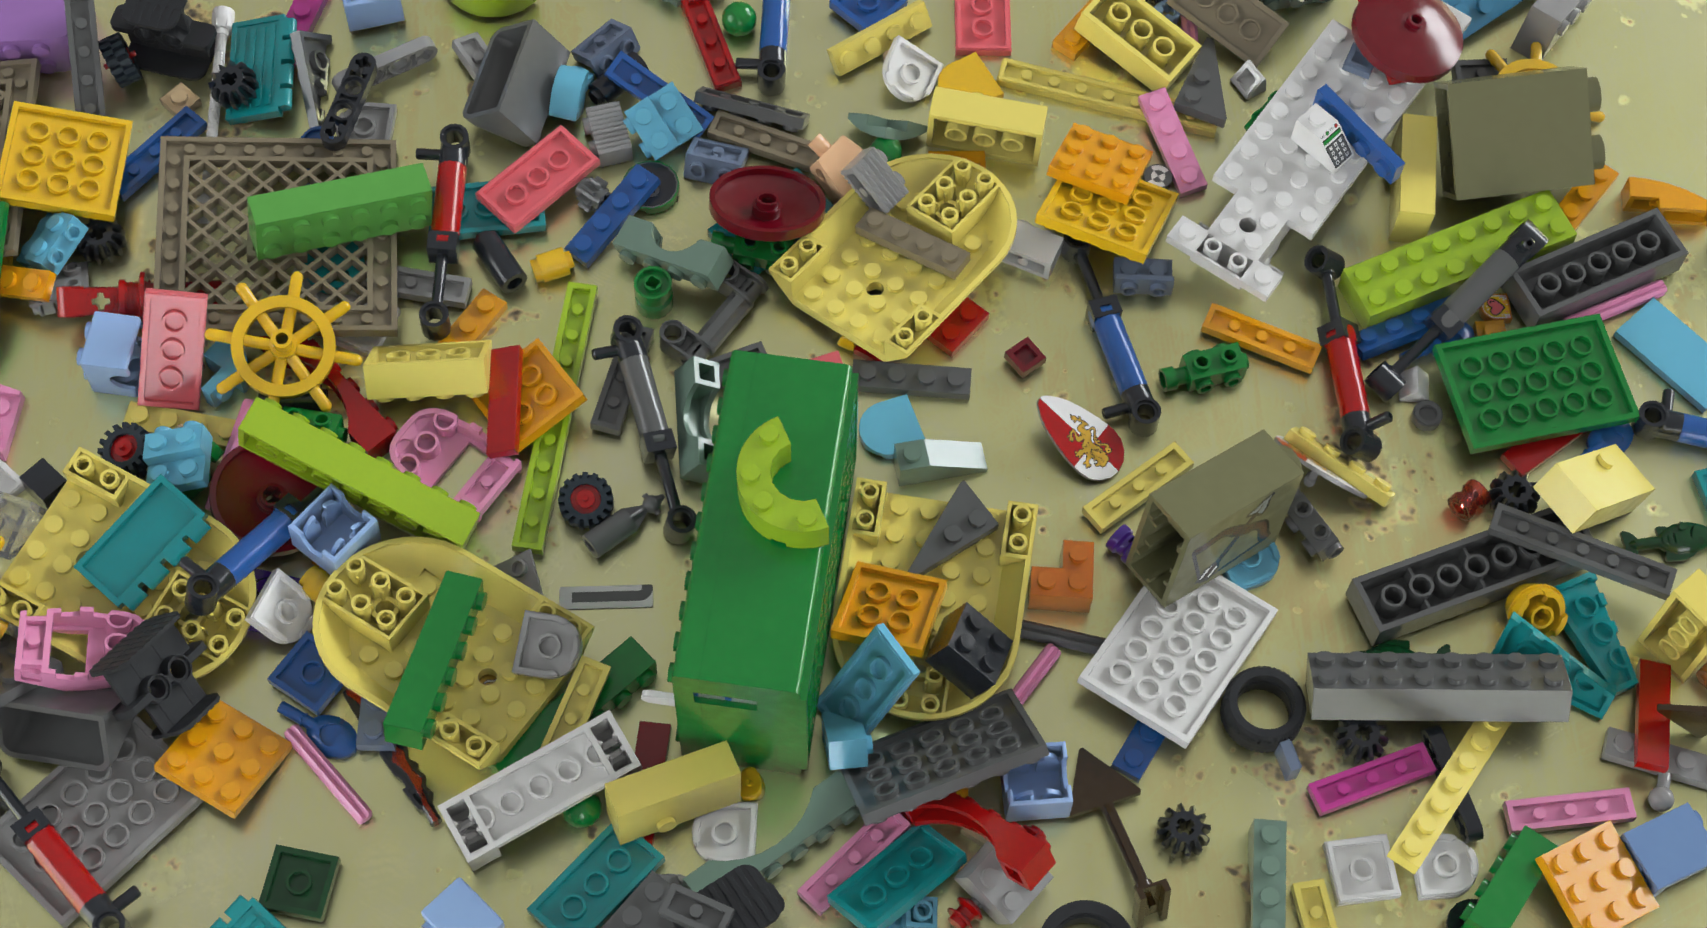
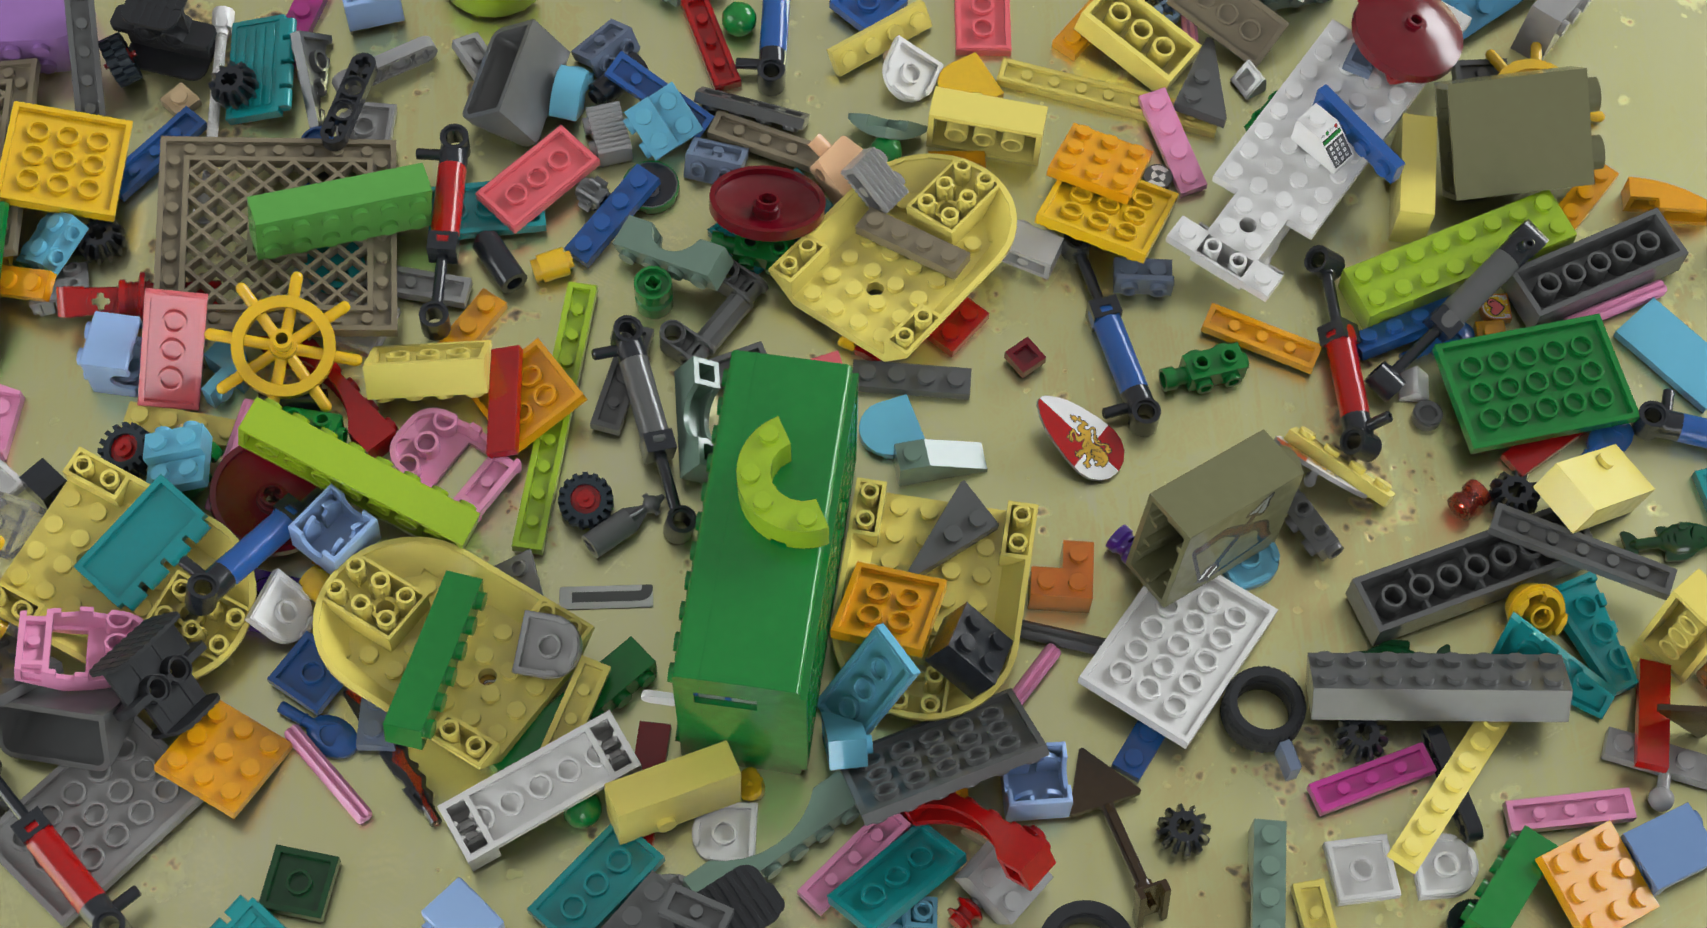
(1136, 486): light yellow plate -> none

